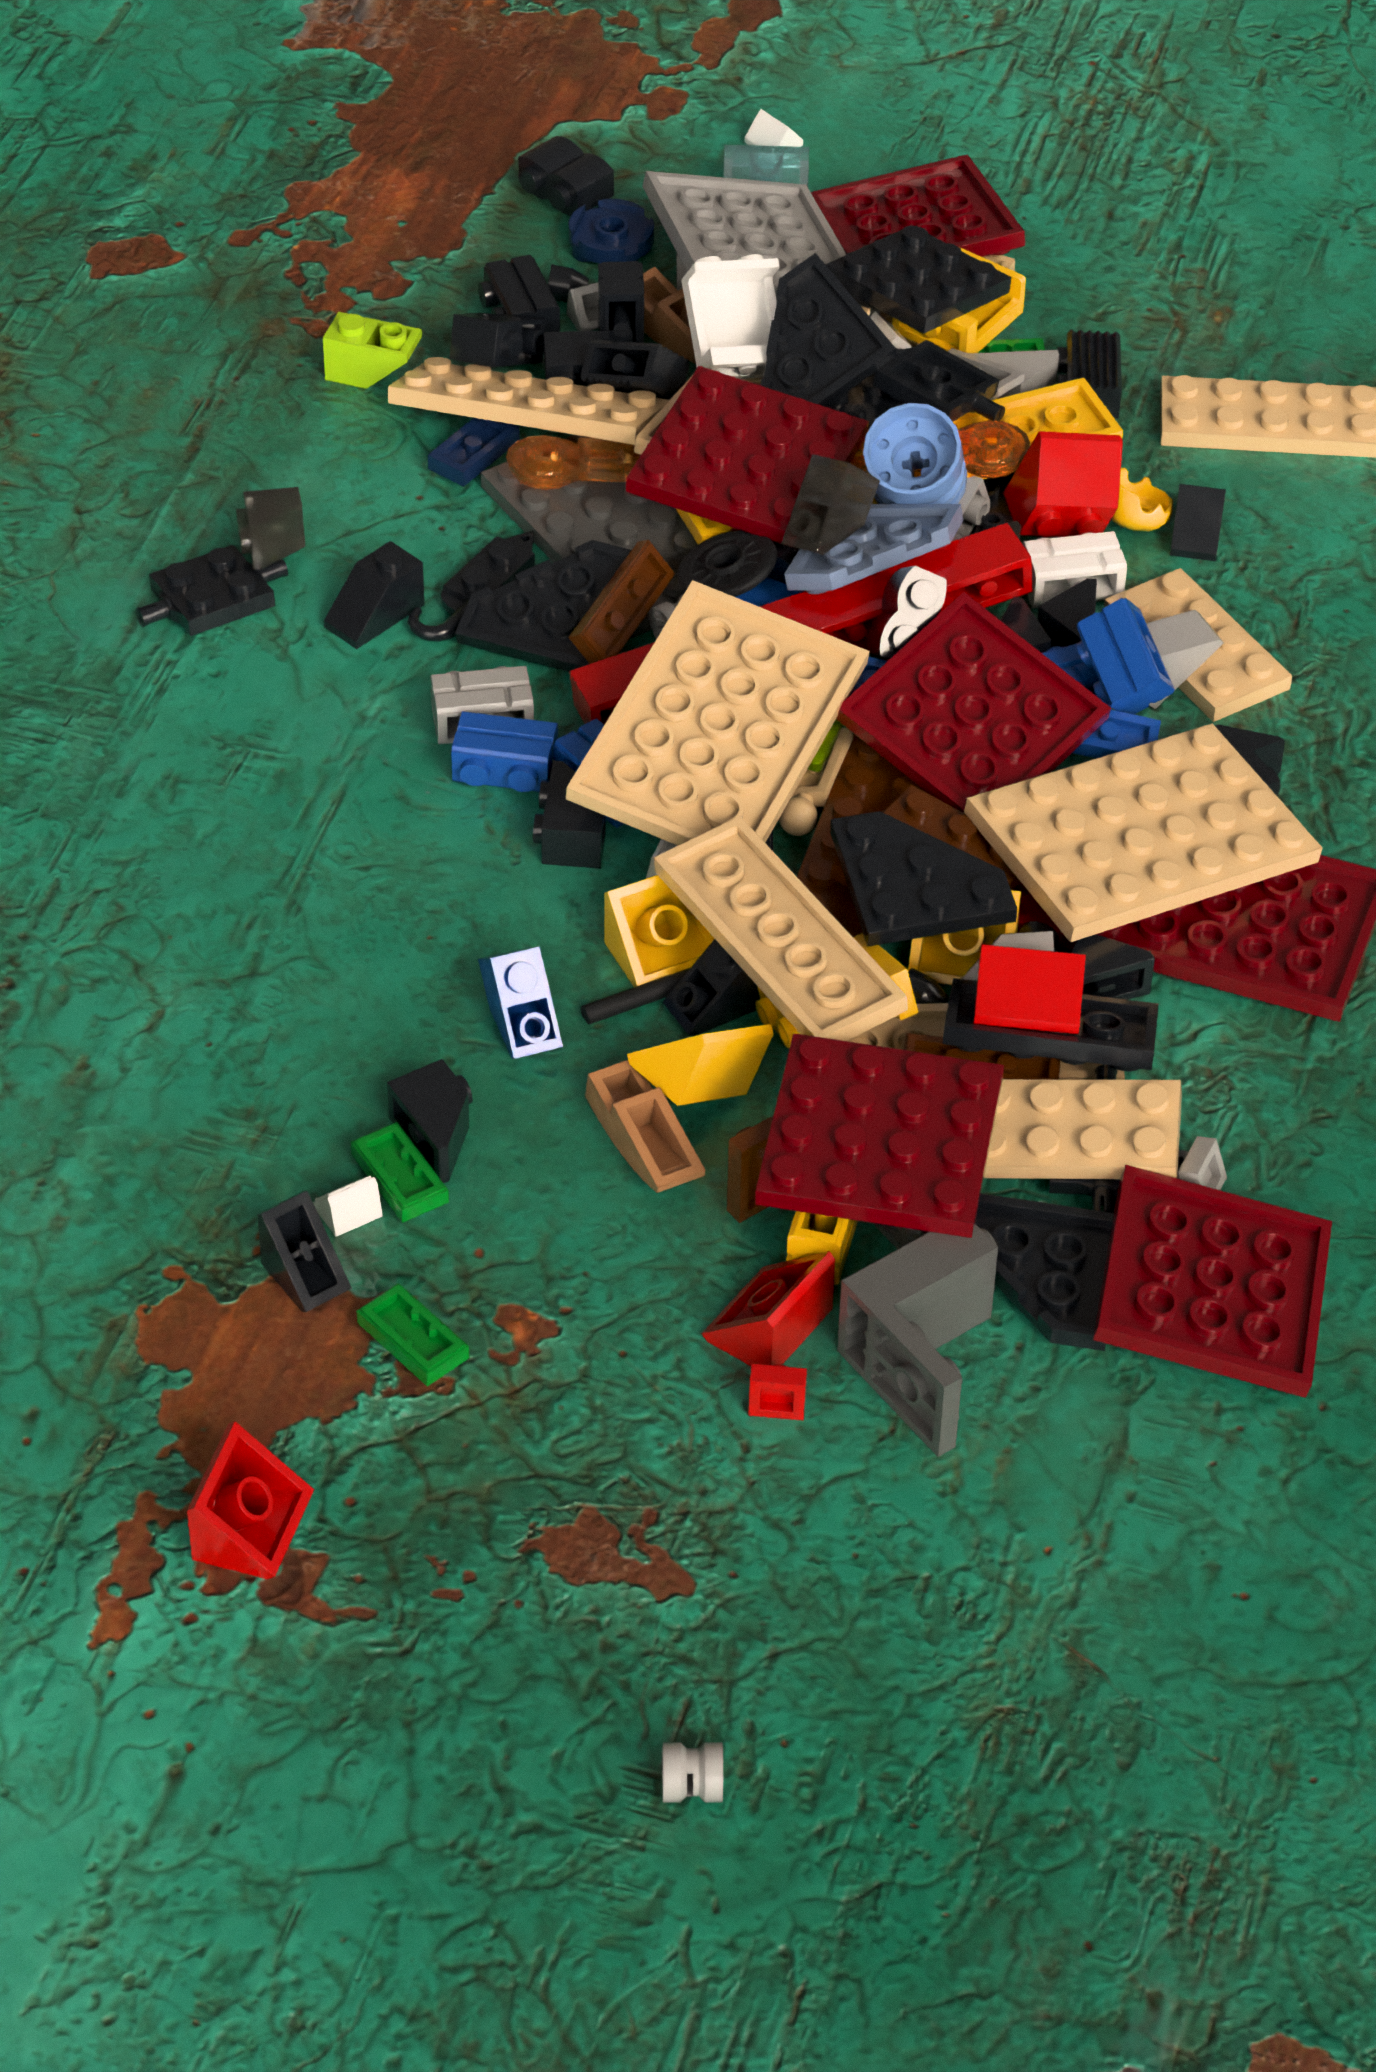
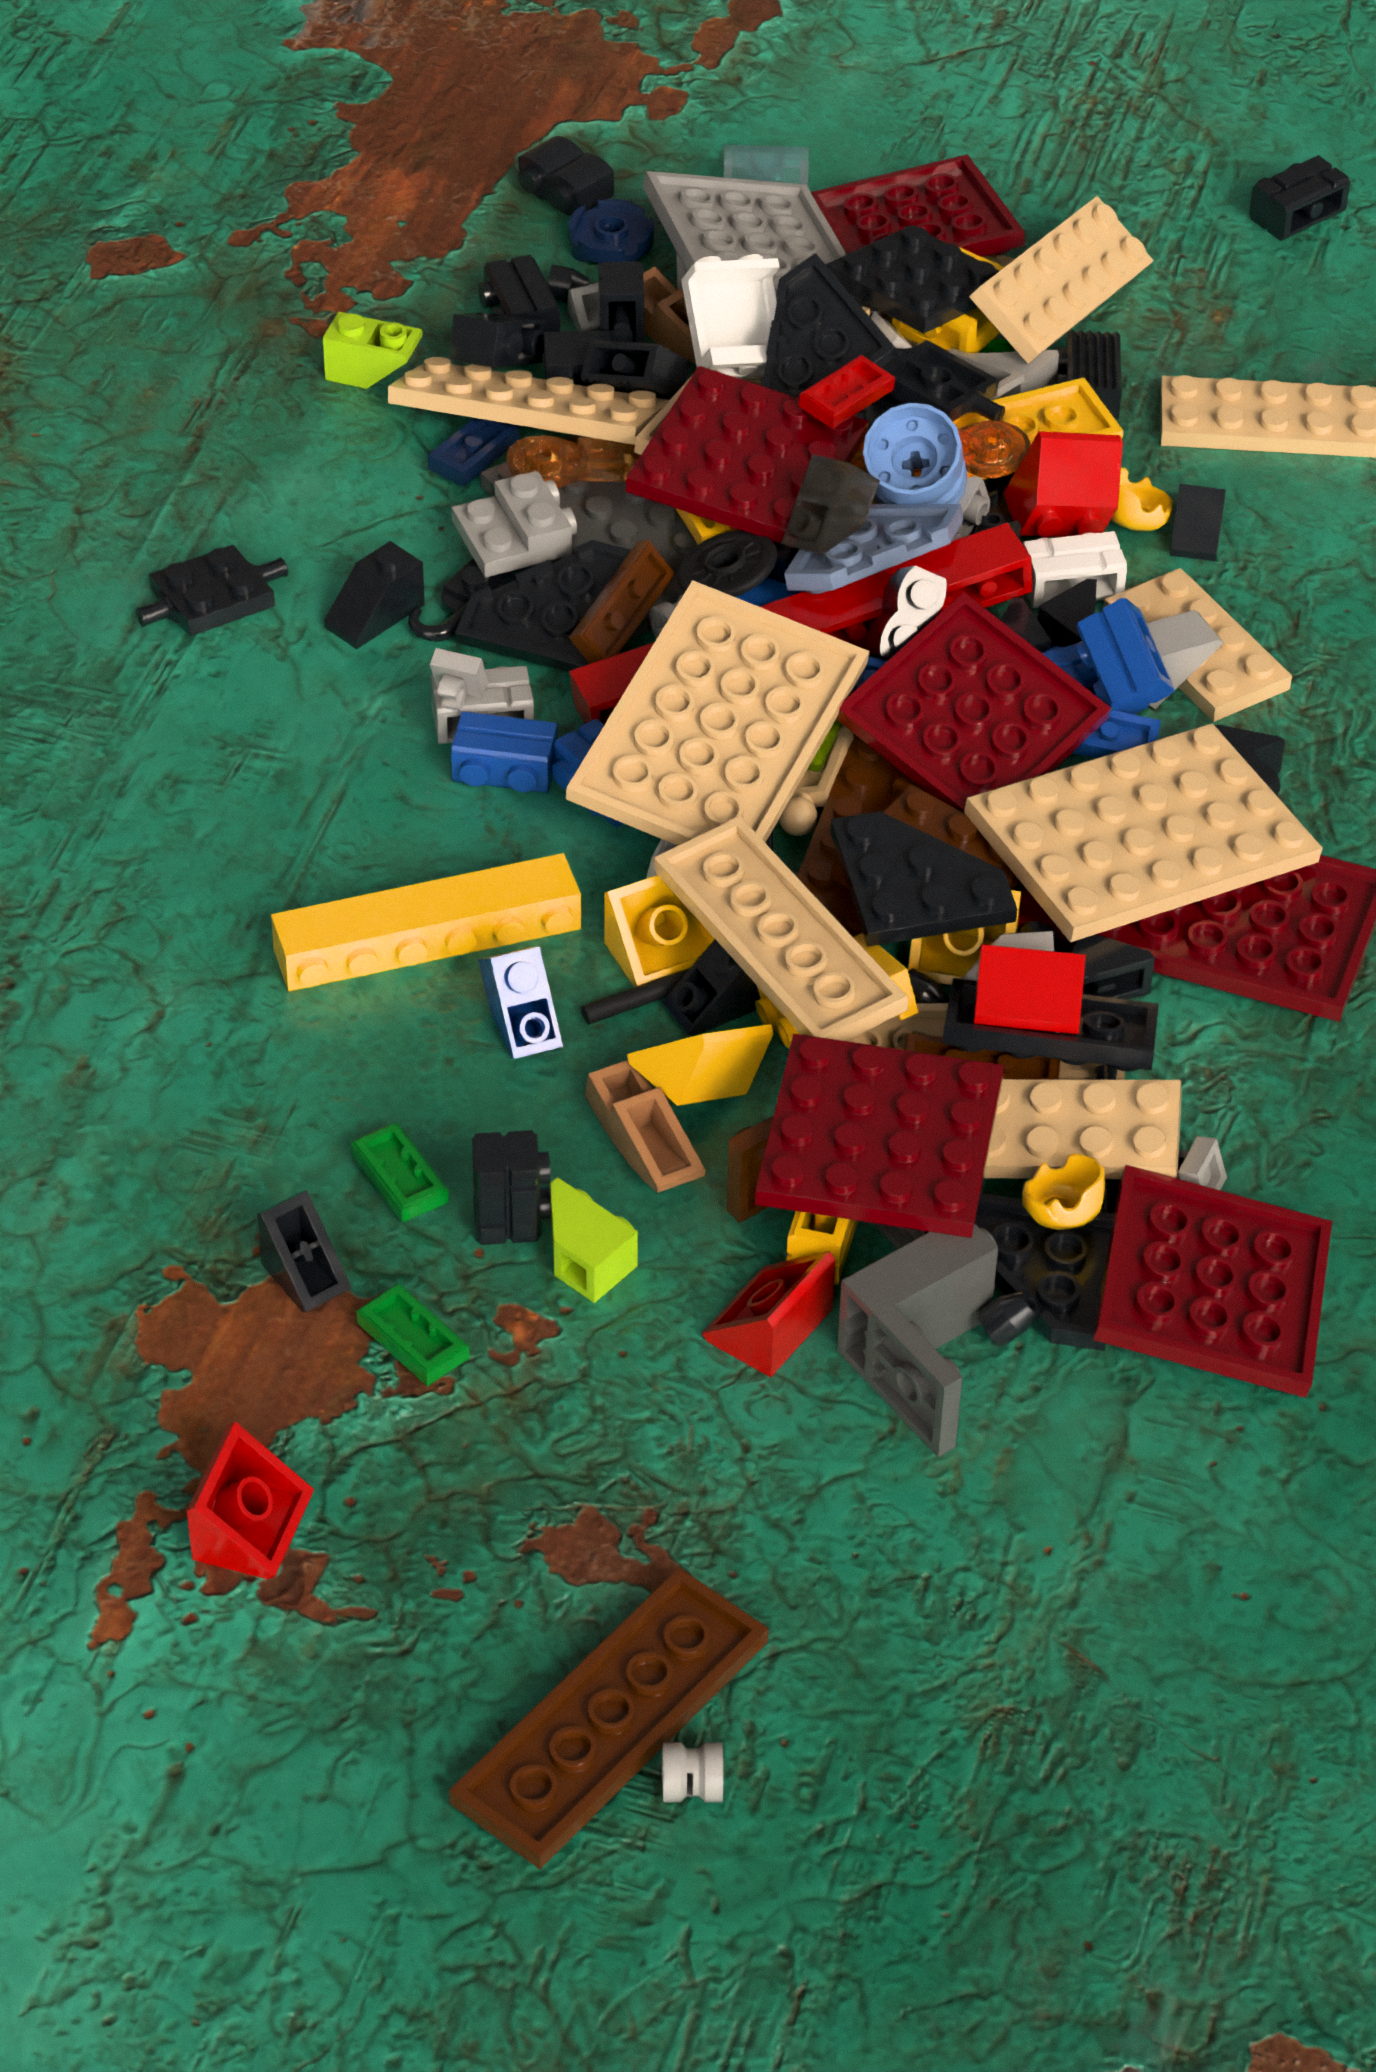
(270, 525): clear smoke slope -> none
(350, 1205): white slope -> none
(426, 921): none -> yellow brick
(433, 1113): black slope -> none
(457, 677): none -> light grey tile
(508, 1187): none -> black brick
(516, 525): none -> light grey plate
(567, 830): black slope -> none
(589, 1243): none -> lime slope
(608, 1717): none -> reddish brown plate
(771, 132): white slope -> none
(777, 1391): red plate -> none
(846, 391): none -> red plate
(1008, 1316): none -> black hose
(1061, 279): none -> tan plate
(1065, 1195): none -> yellow hair
(1299, 197): none -> black brick

